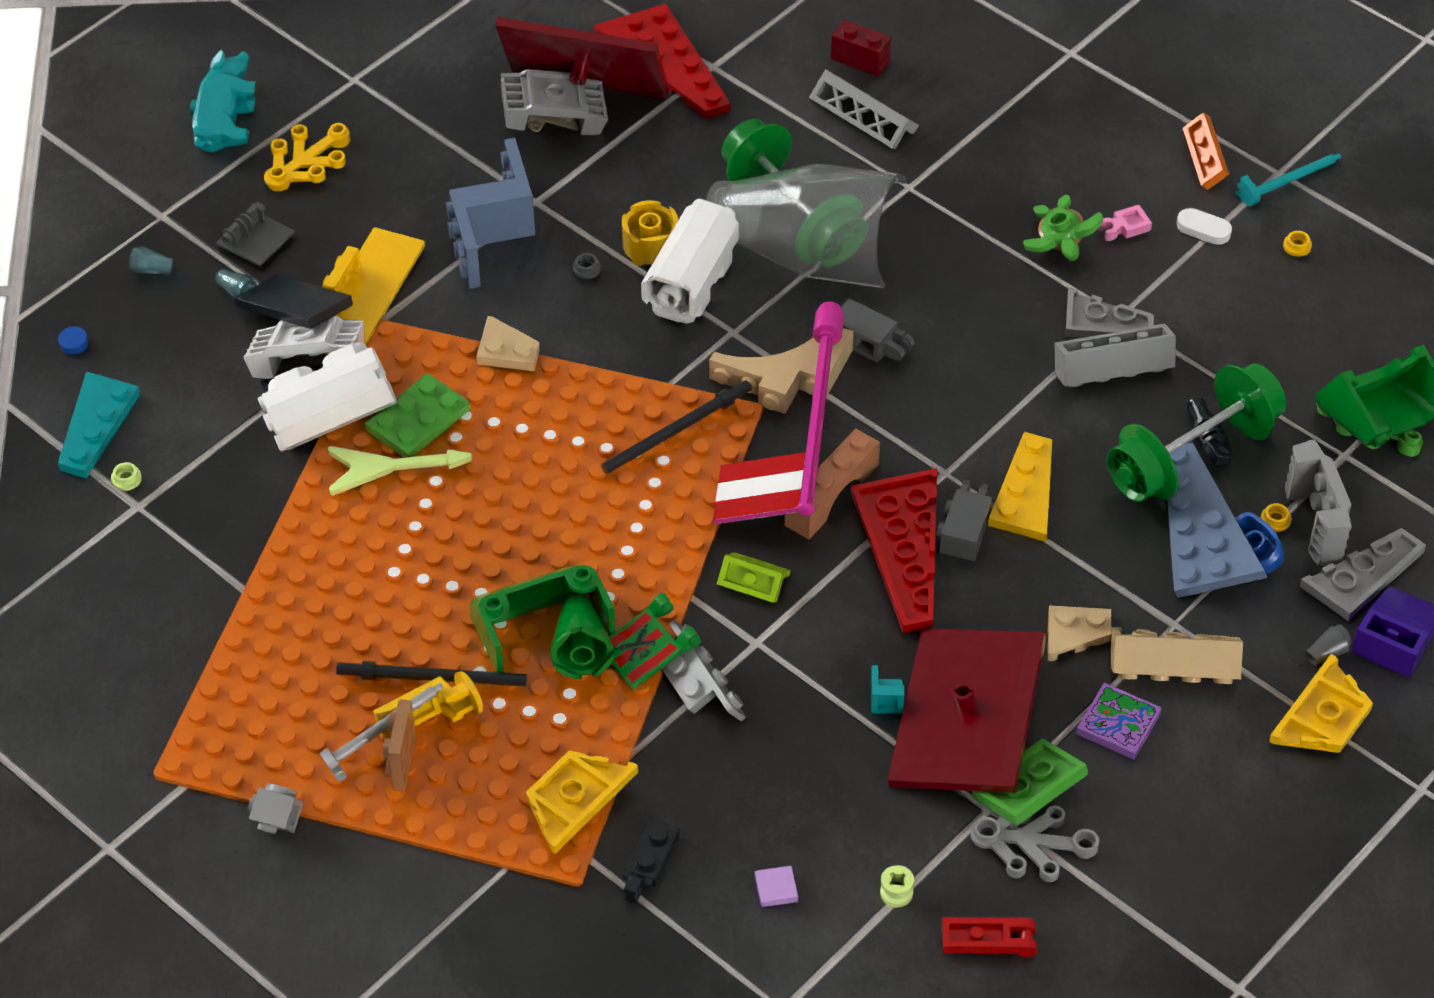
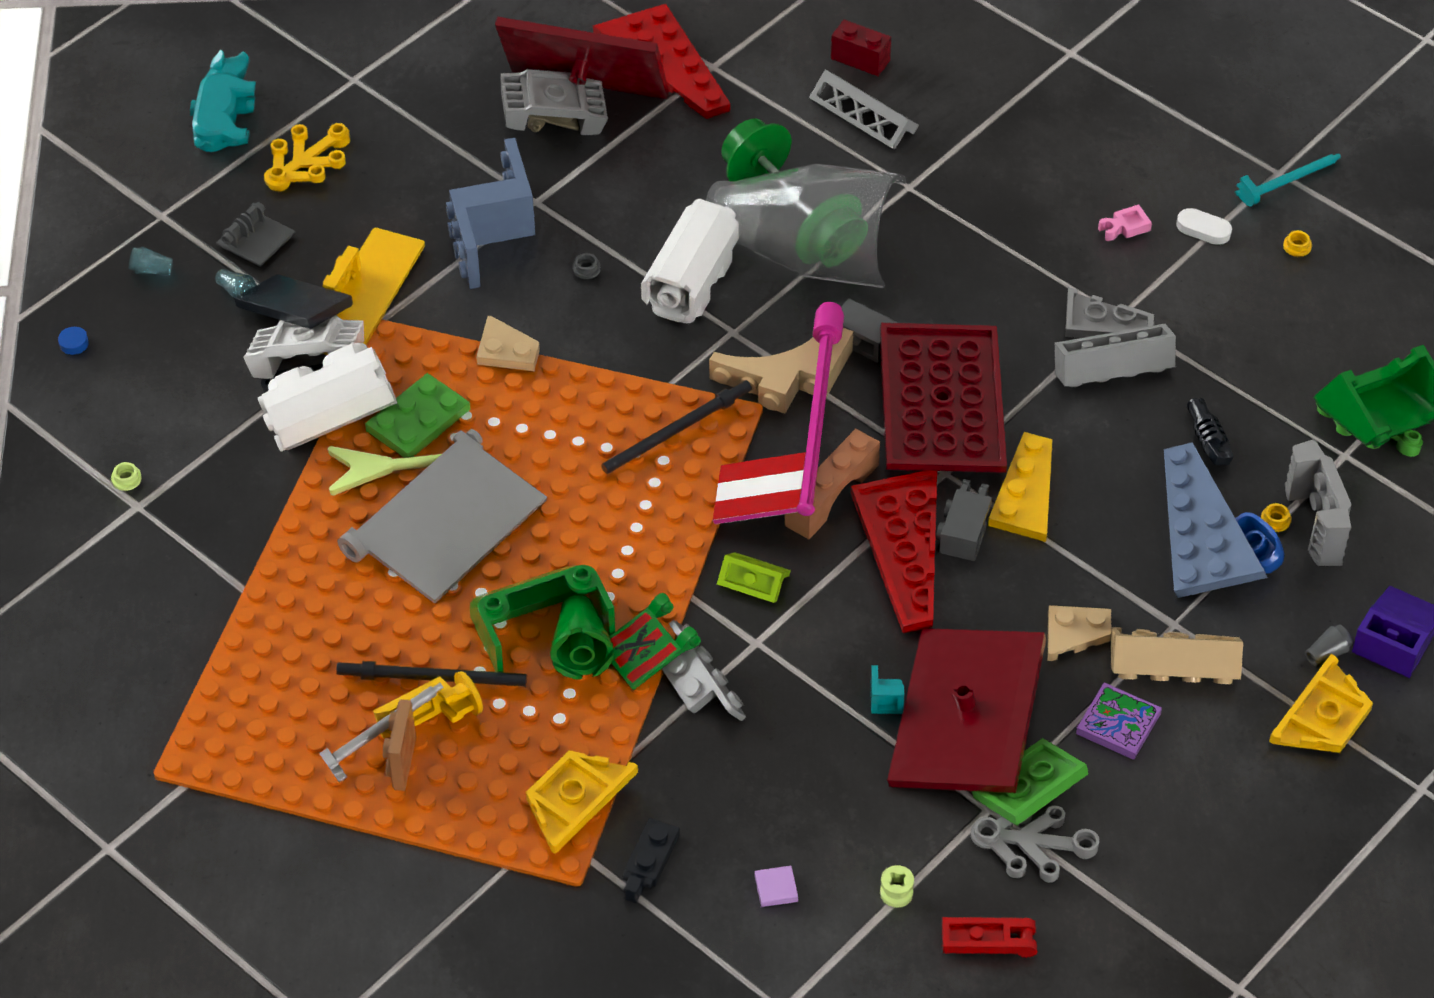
(95, 420): teal wing -> none
(275, 808): light grey brick -> none
(446, 518): none -> light grey door
(646, 230): yellow brick -> none
(942, 398): none -> dark red piece
(1062, 229): bright green animal -> none
(1205, 151): orange plate -> none
(1248, 399): green piece -> none
(1363, 574): light grey wing -> none

